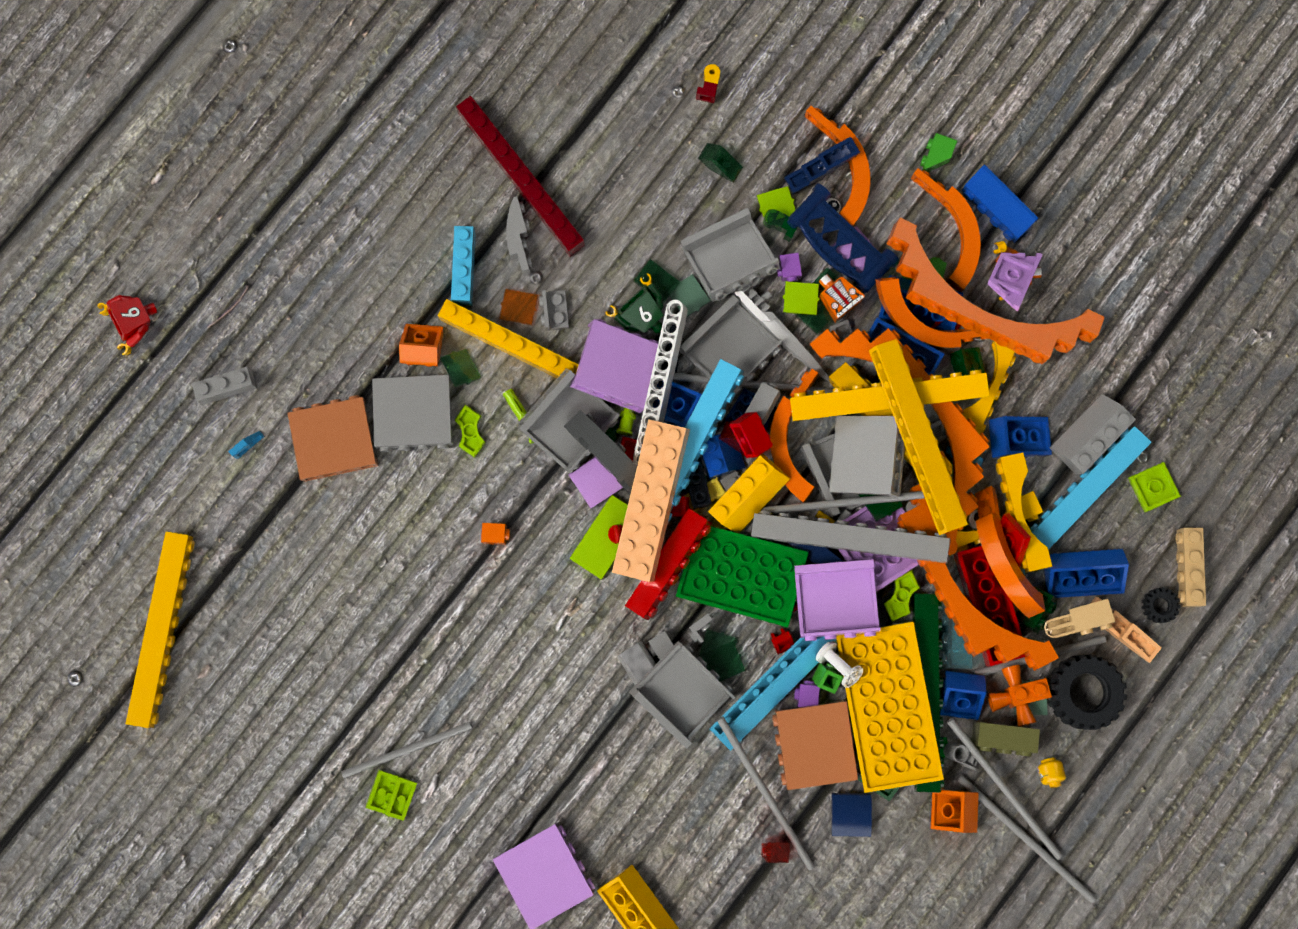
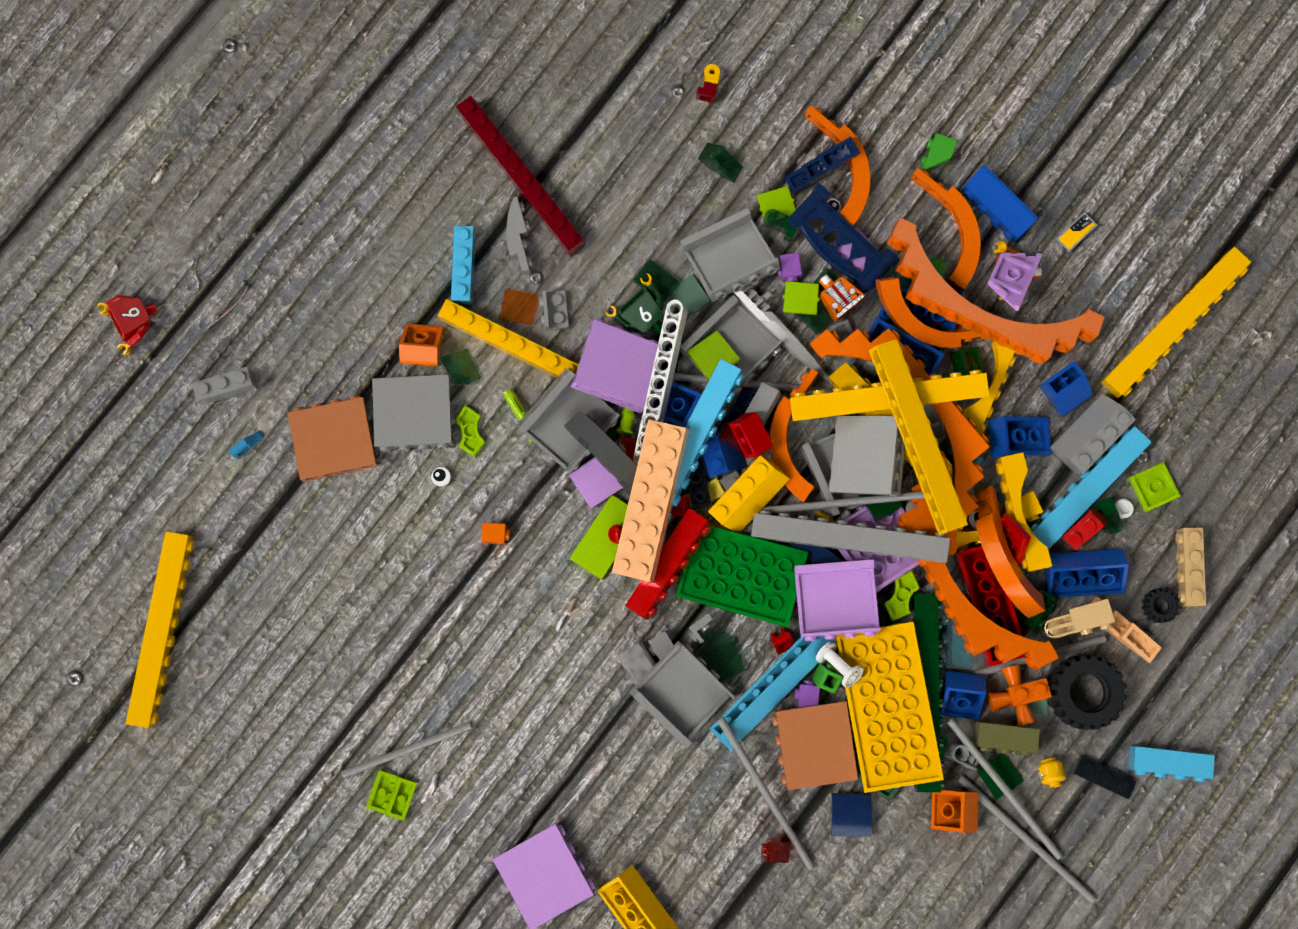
(441, 477): none -> white tile
(710, 351): none -> lime tile
(1005, 771): none -> dark green piece
(1067, 388): none -> blue slope
(1076, 232): none -> slope
(1084, 528): none -> red brick
(1104, 777): none -> black plate
(1109, 511): none -> leg
(1124, 508): none -> white tile
(1171, 762): none -> medium azure brick
(1173, 325): none -> yellow brick

